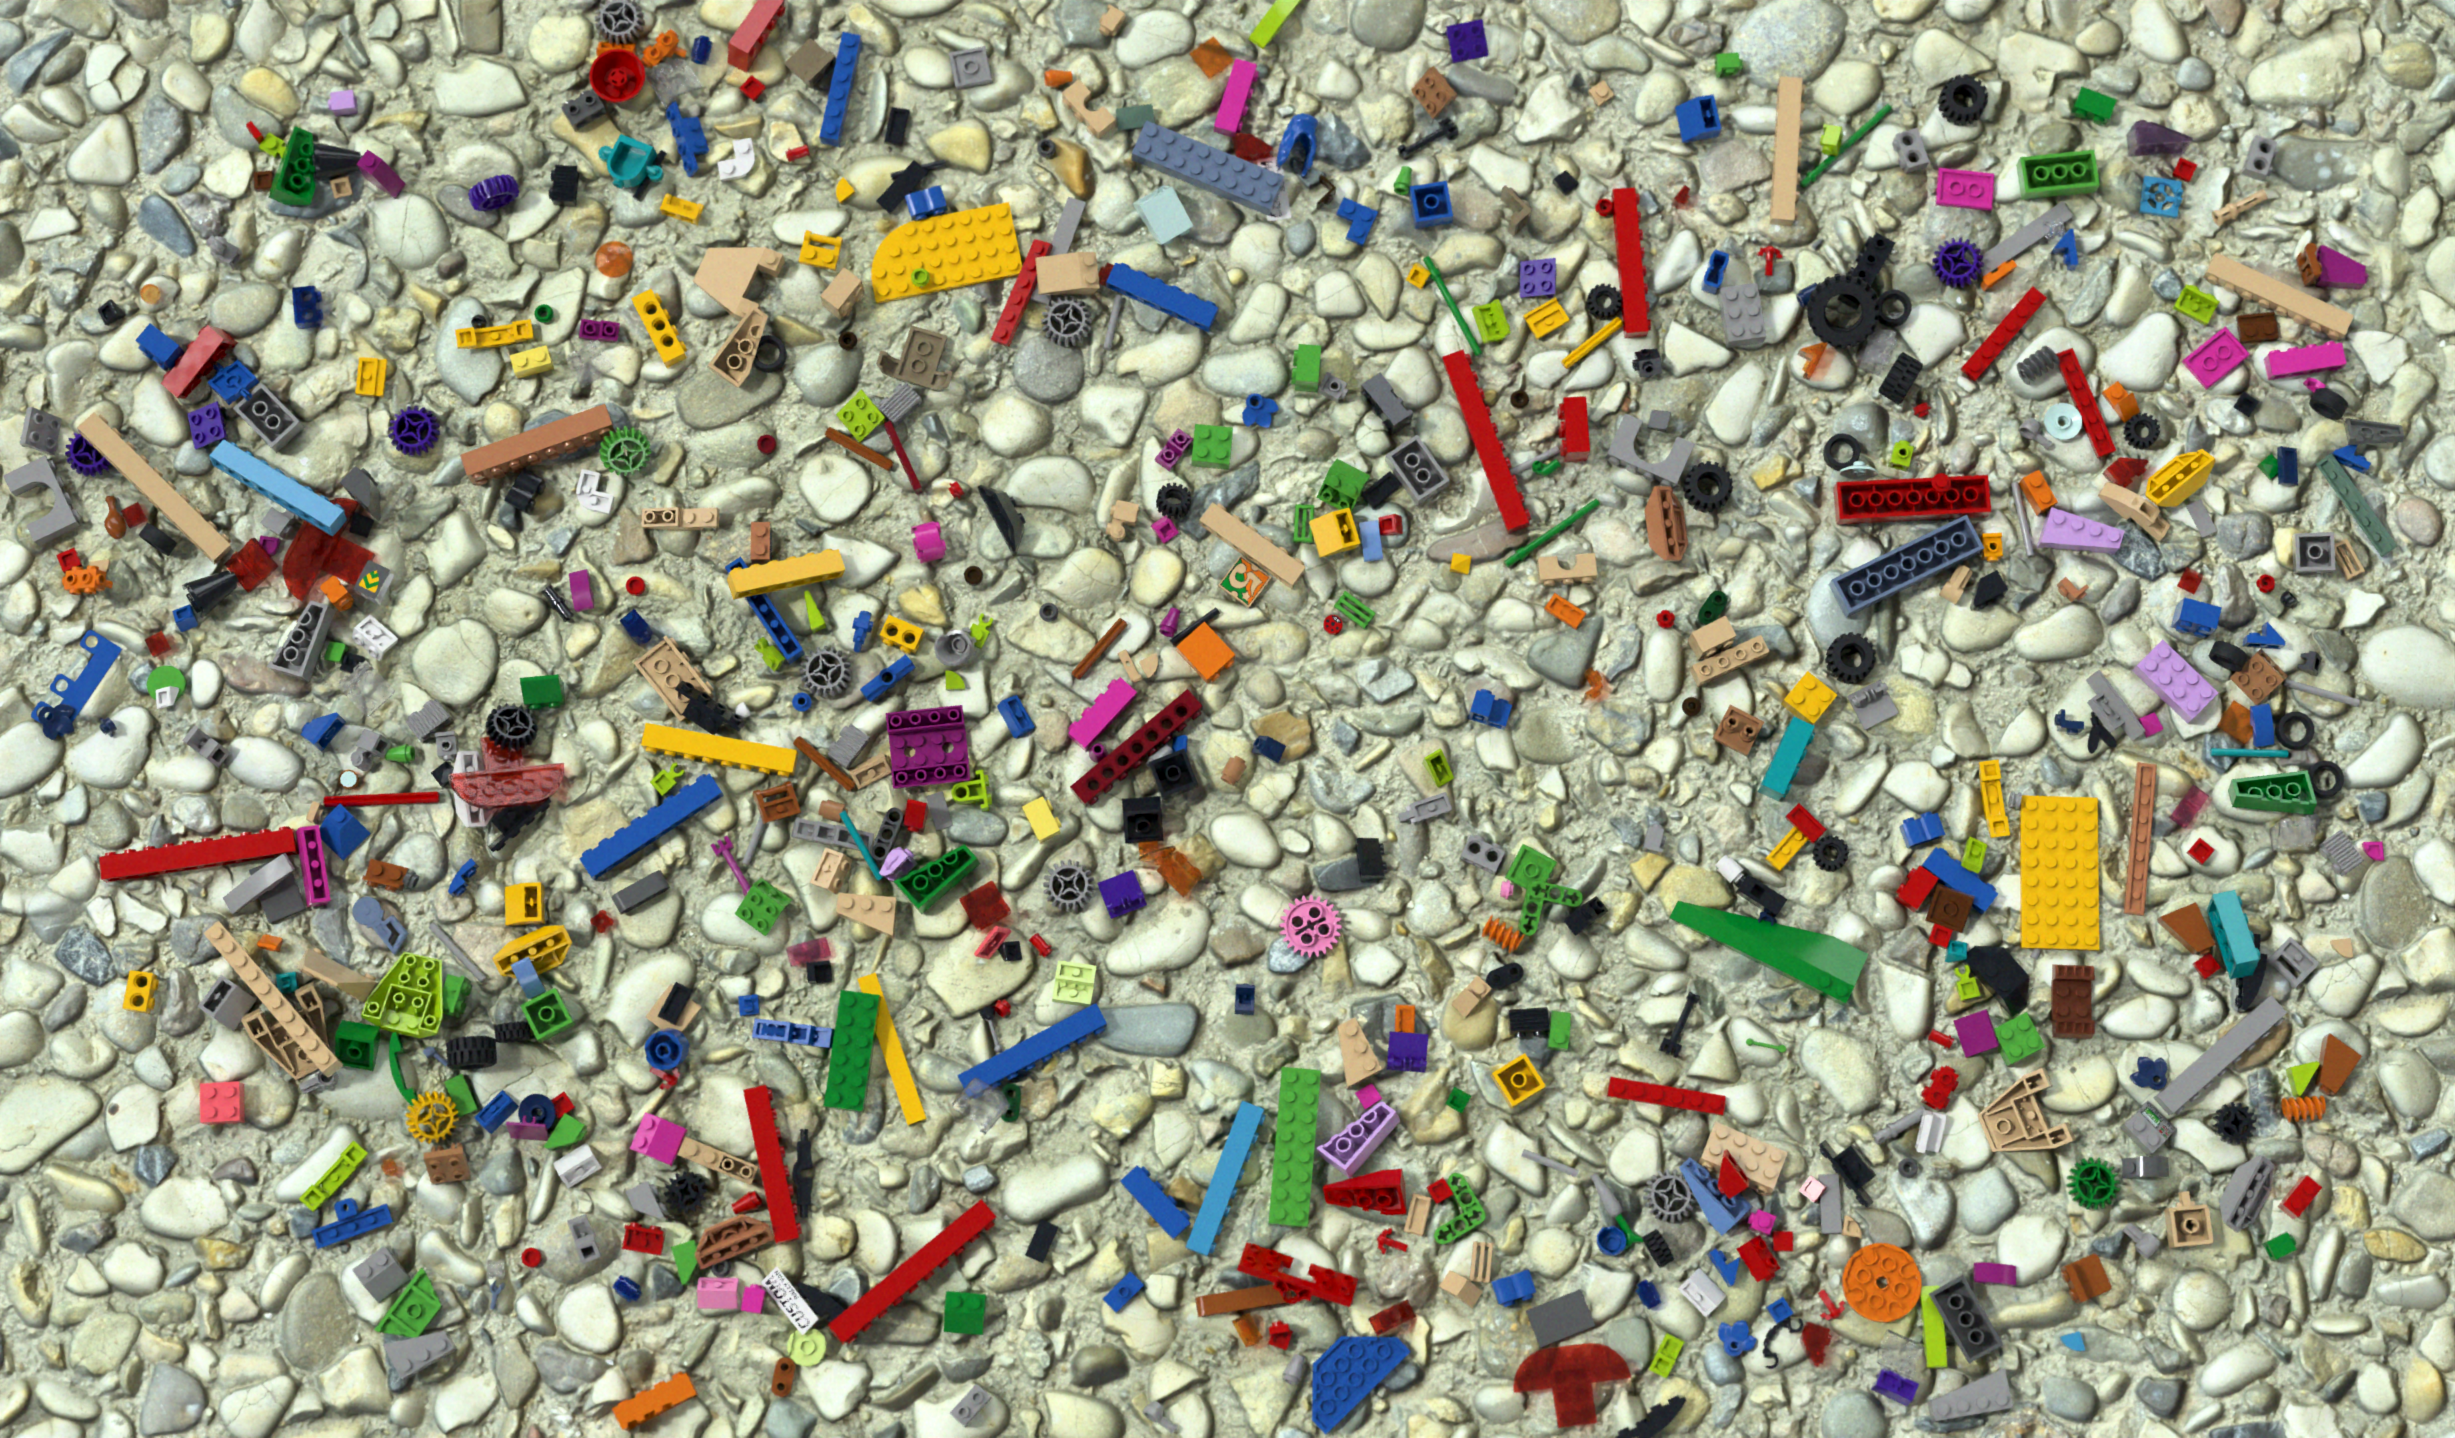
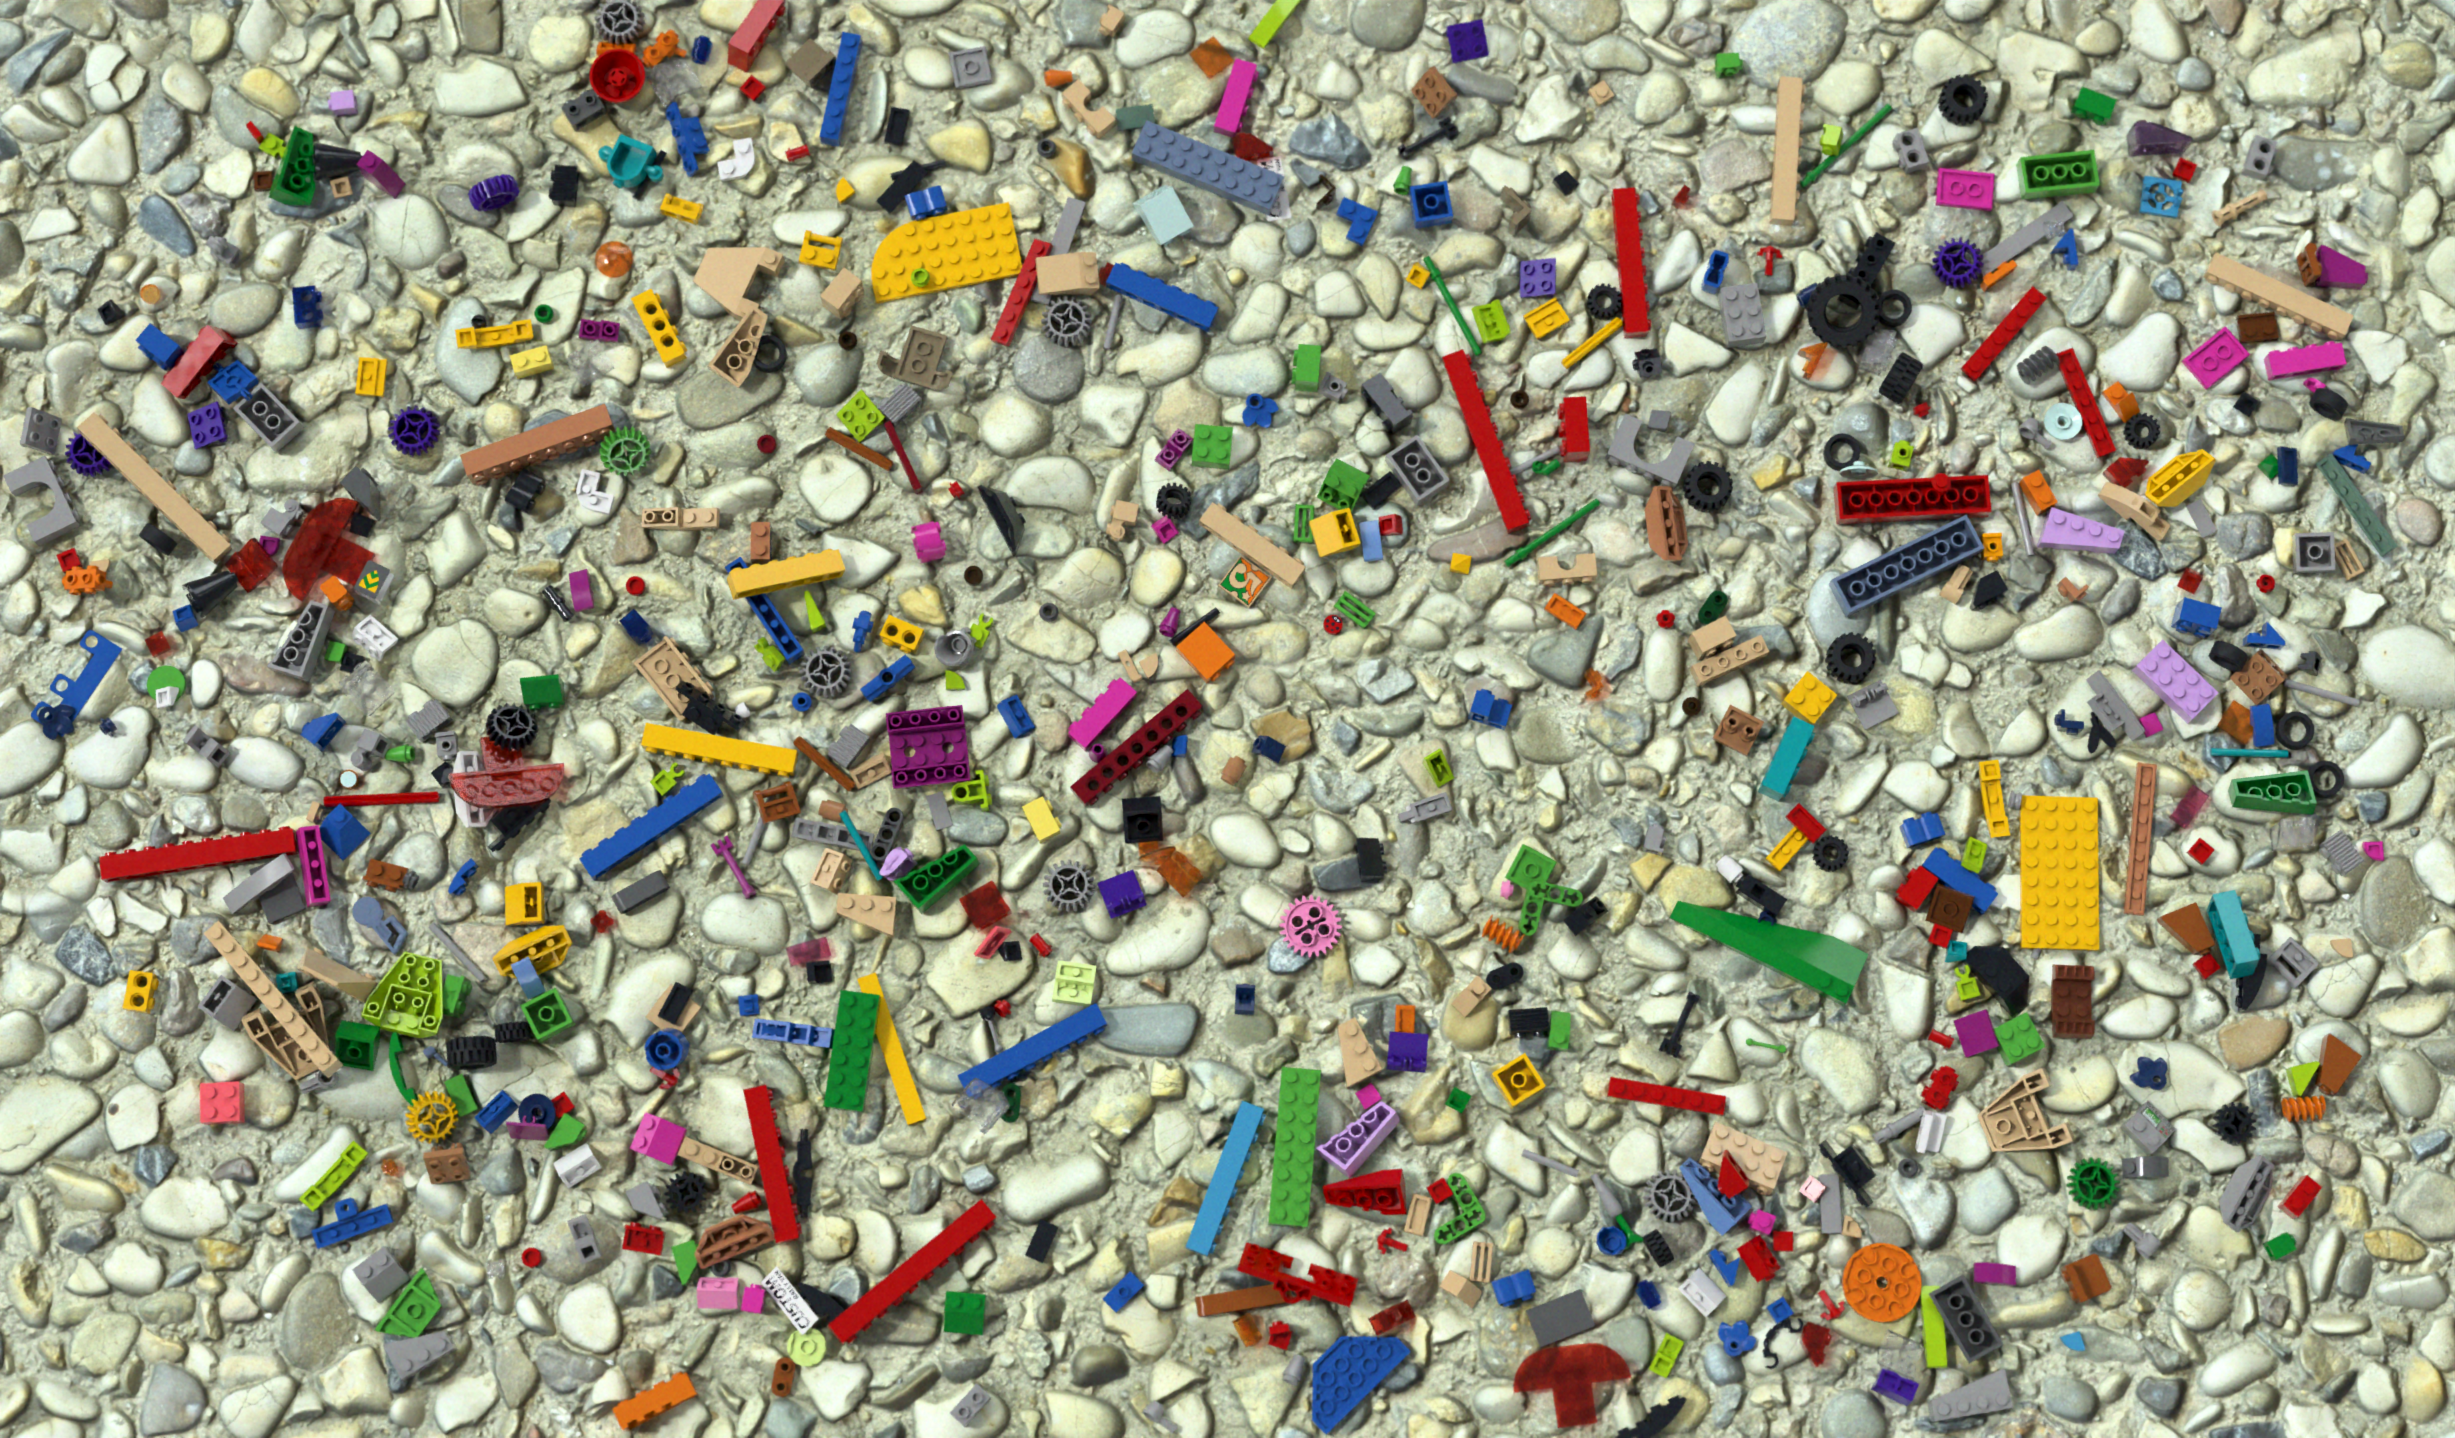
(114, 521): dark orange piece -> none
(134, 515): clear red plate -> none
(278, 487): brick -> none
(495, 1291): sand blue hand -> none
(627, 1288): clear blue brick -> none
(762, 906): bright green bracket -> none
(915, 816): red slope -> none
(1099, 648): dark orange axle -> none
(1155, 1202): blue brick -> none
(1173, 774): black slope -> none
(1300, 129): blue hair -> none
(1480, 859): light grey brick -> none
(1604, 212): red plate -> none
(1698, 119): blue slope -> none
(2188, 1213): tan hinge -> none
(2196, 304): lime bracket -> none
(2220, 1055): light grey brick -> none
(2289, 598): black hinge -> none

